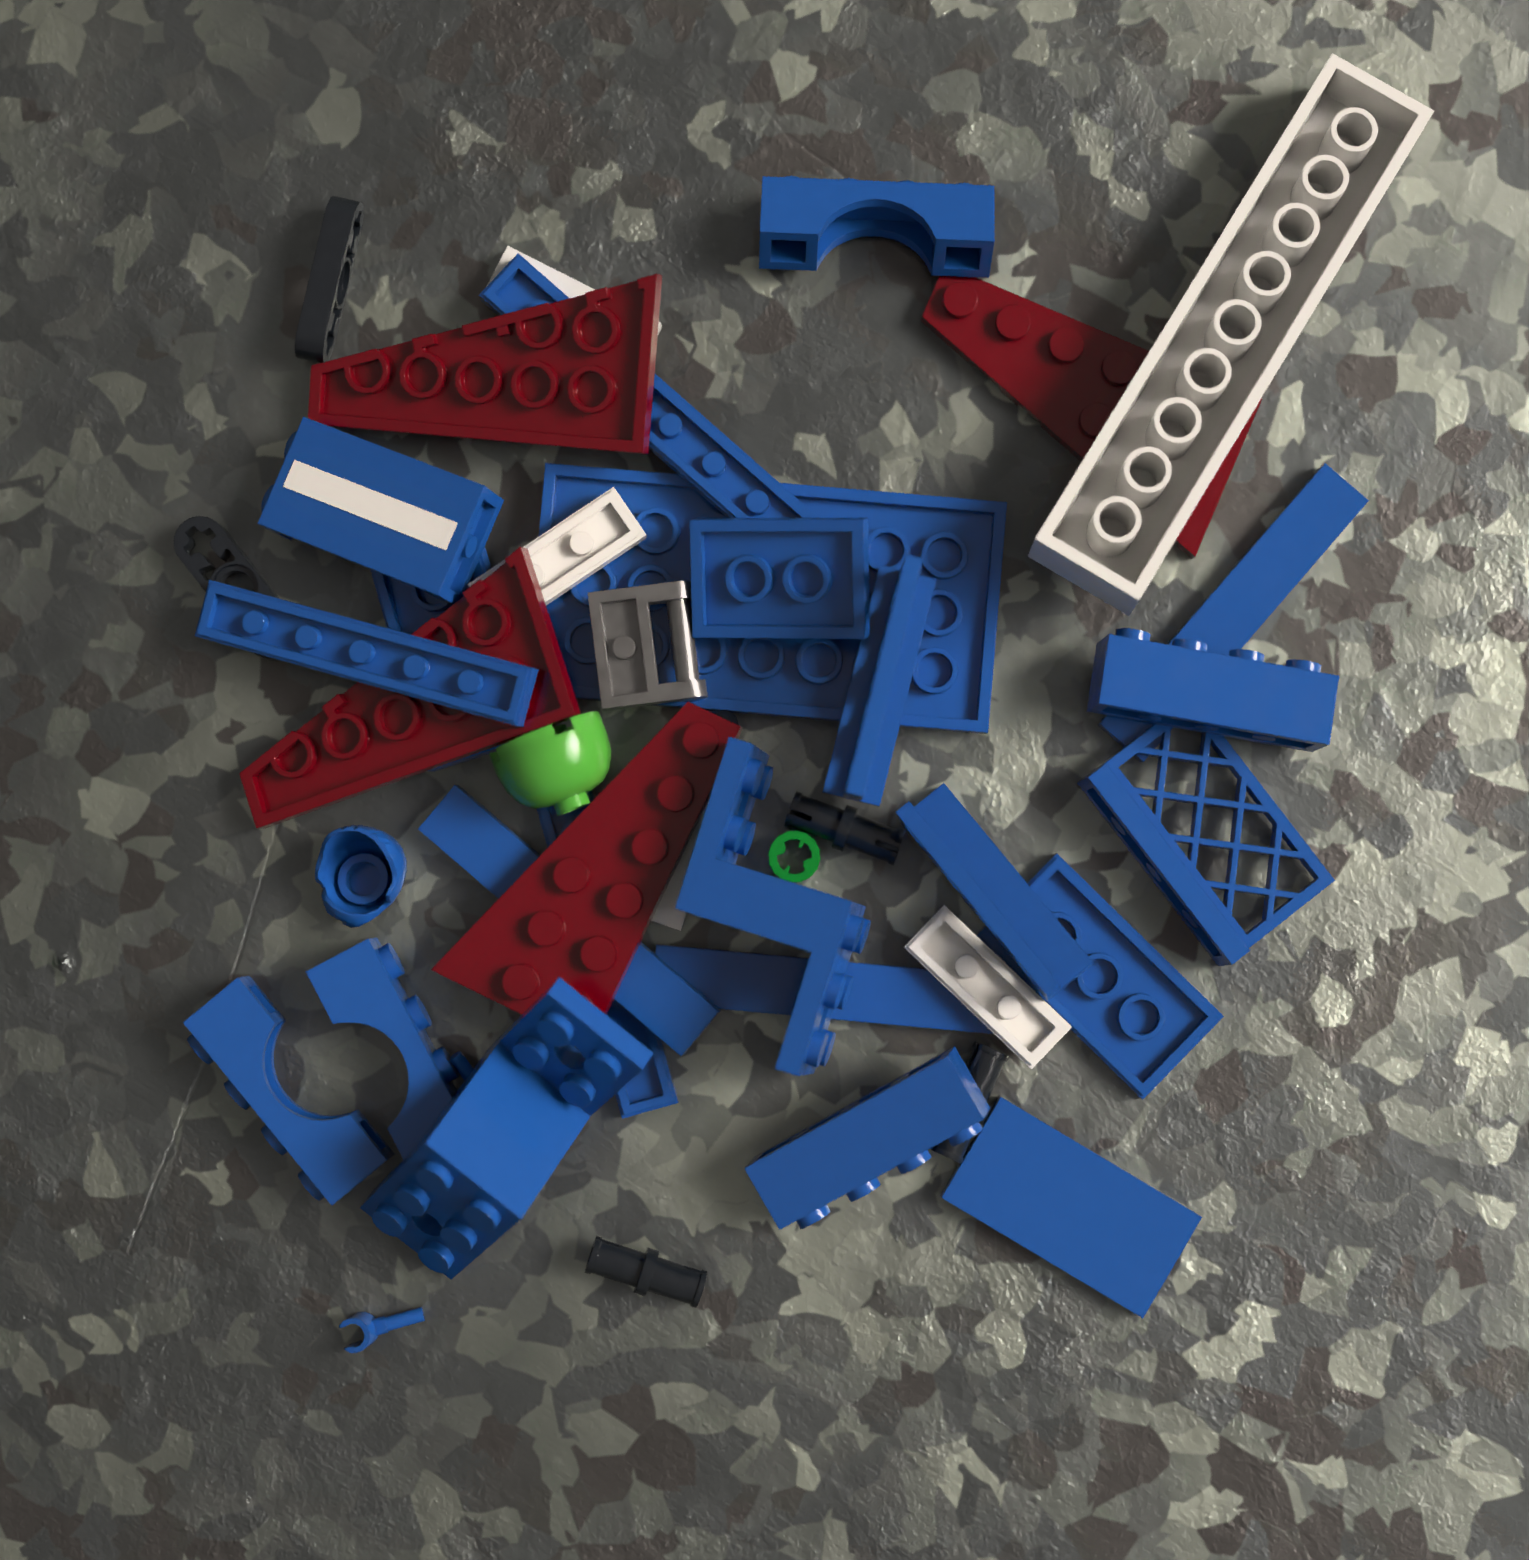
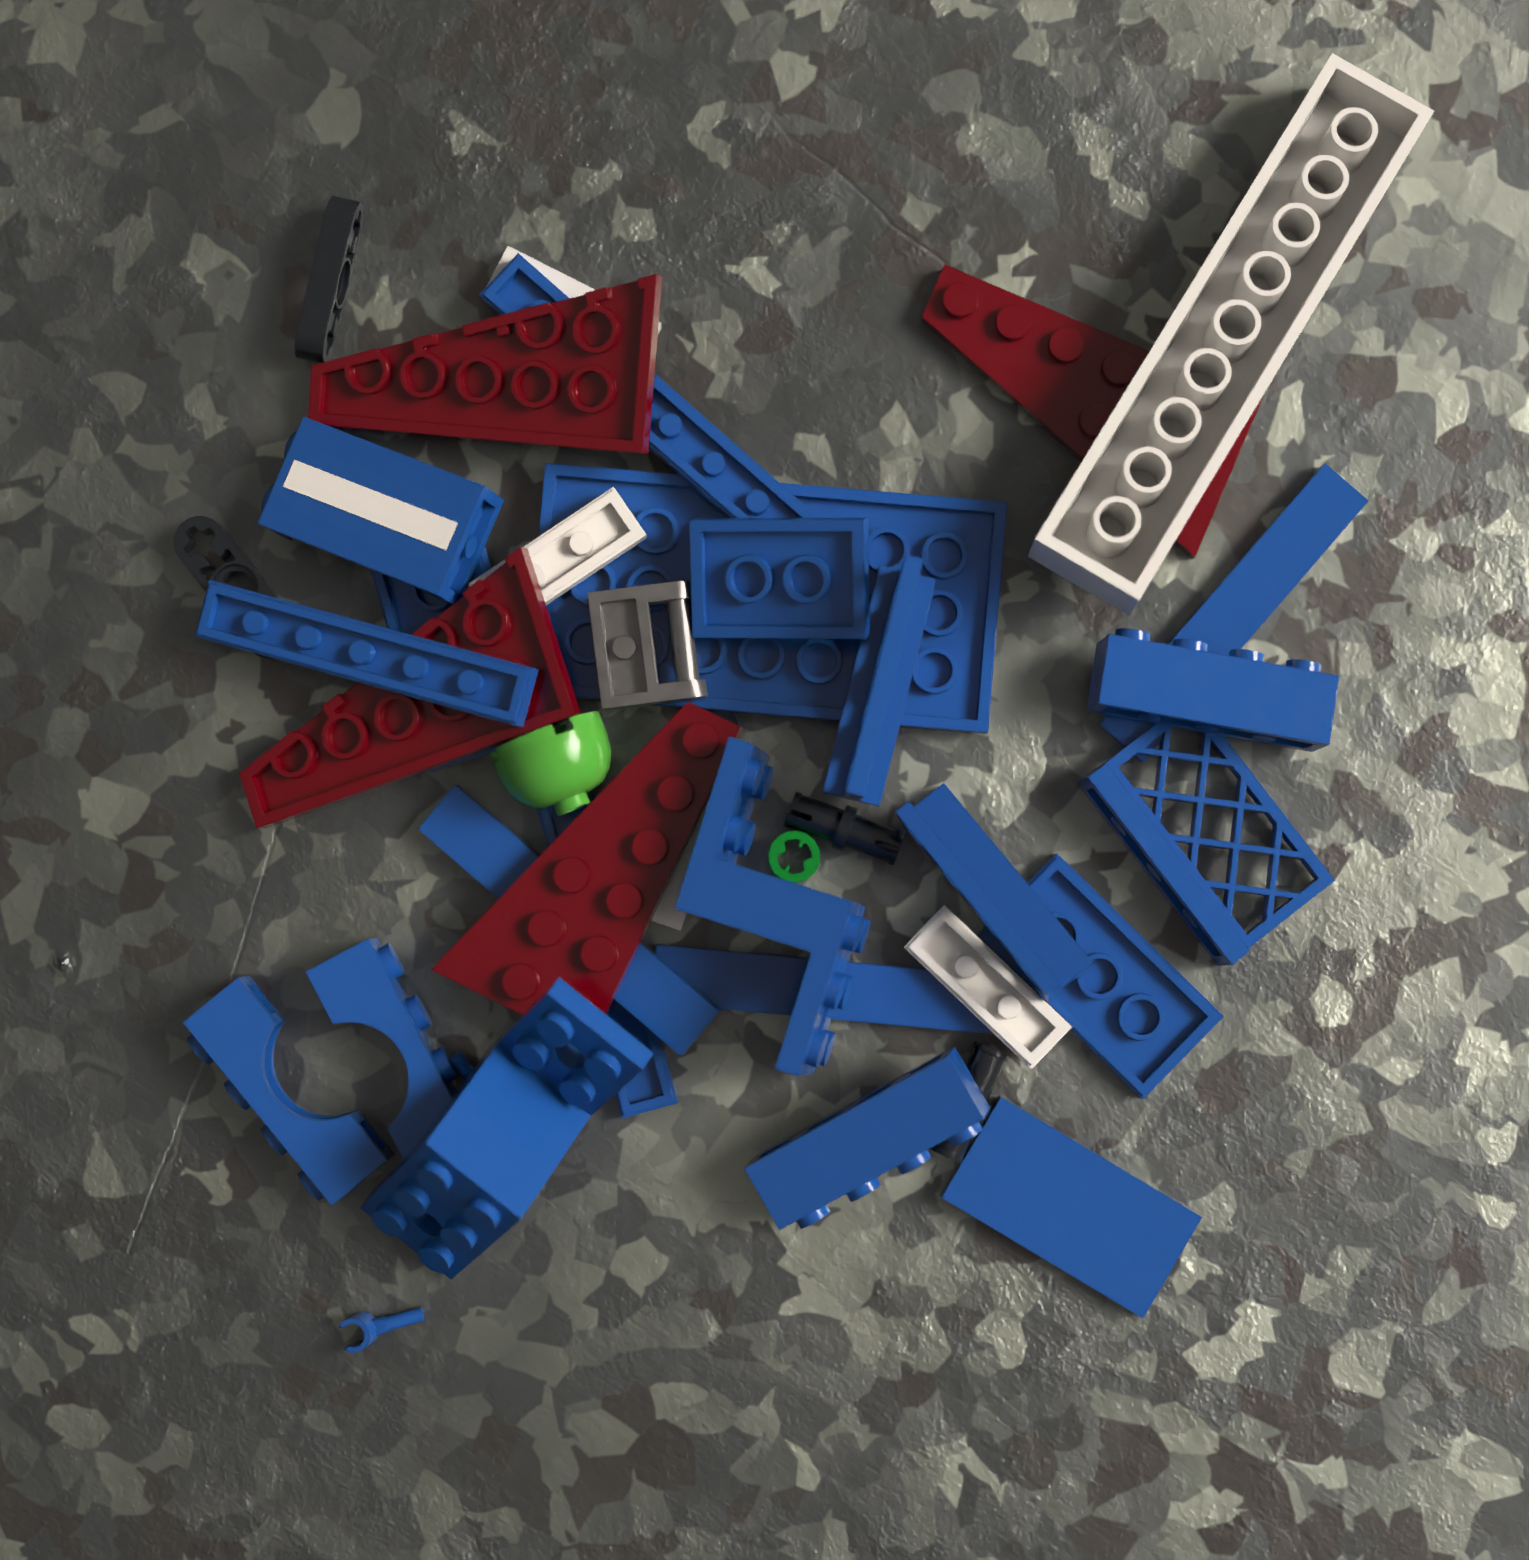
(359, 873): blue hair -> none
(646, 1271): black pin -> none
(939, 221): blue arch -> none

